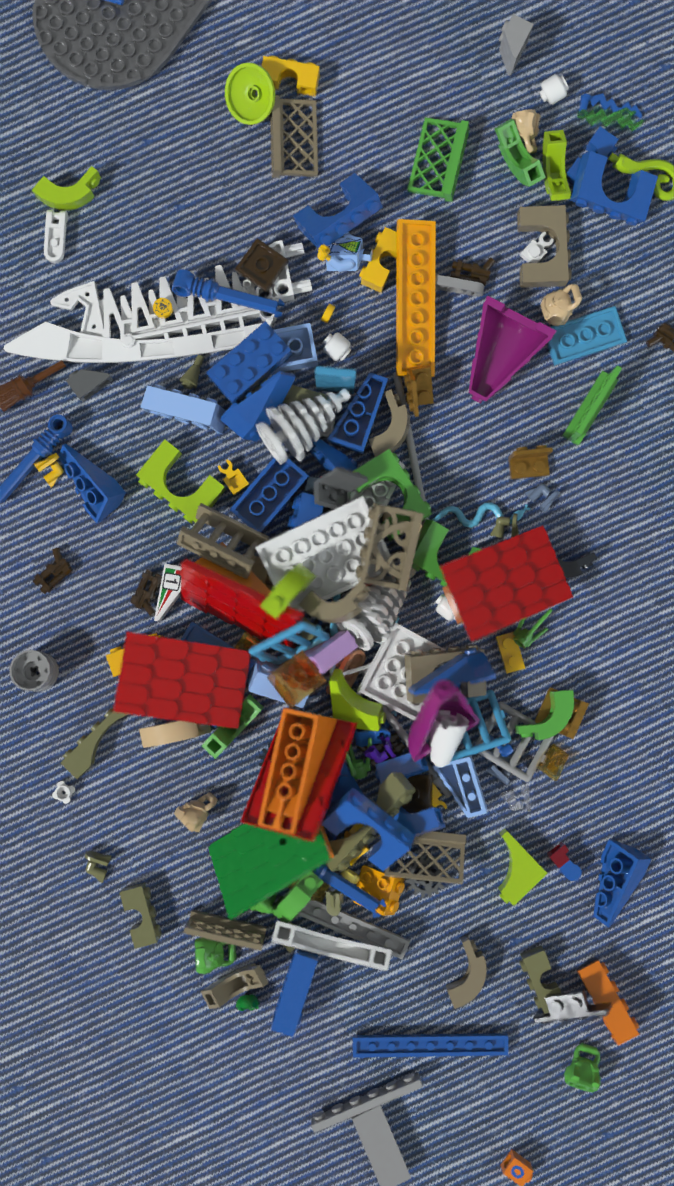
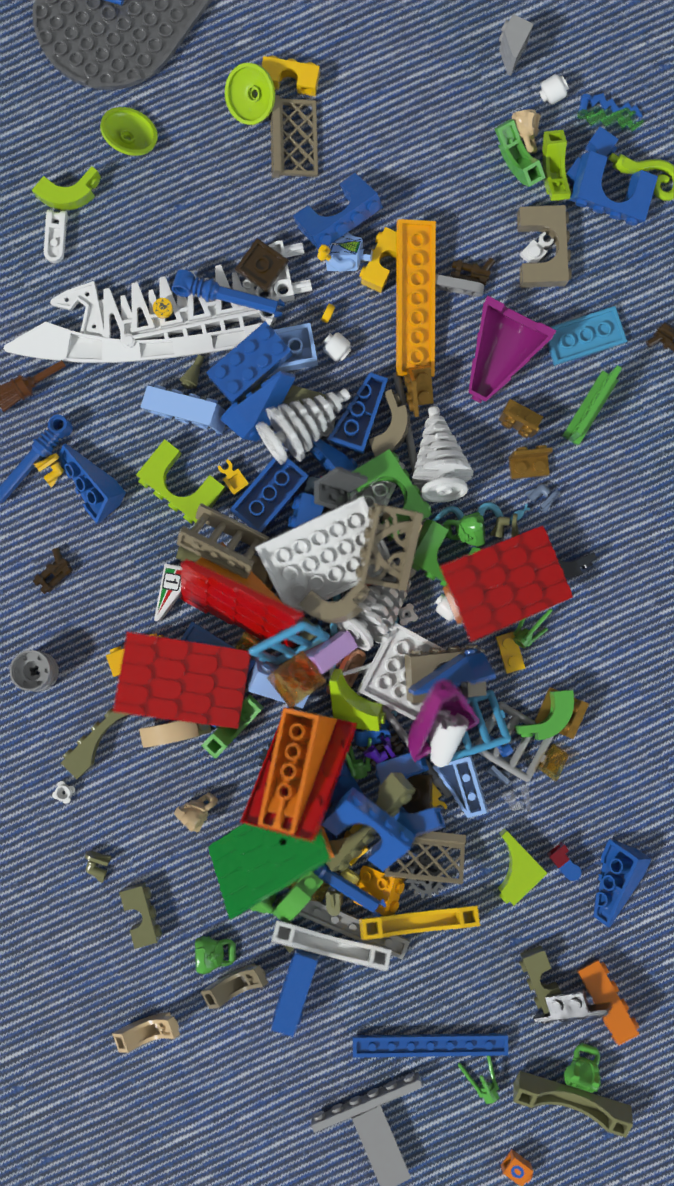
(87, 382): dark grey slope -> none
(128, 131): none -> lime dish
(142, 598): dark brown piece -> none
(146, 1030): none -> tan arch
(184, 554): none -> olive cone
(225, 930): dark tan fence -> none
(247, 1002): green plate -> none
(287, 589): lime arch -> none
(335, 379): dark azure tile -> none
(411, 617): none -> white plate
(419, 922): none -> yellow arch
(440, 463): none -> white plant
(455, 158): bright green fence -> none
(468, 529): none -> bright green piece
(469, 986): dark tan arch -> none
(488, 1090): none -> bright green plant
(521, 419): none -> pearl gold bracket
(558, 305): tan piece -> none
(608, 1113): none -> olive arch

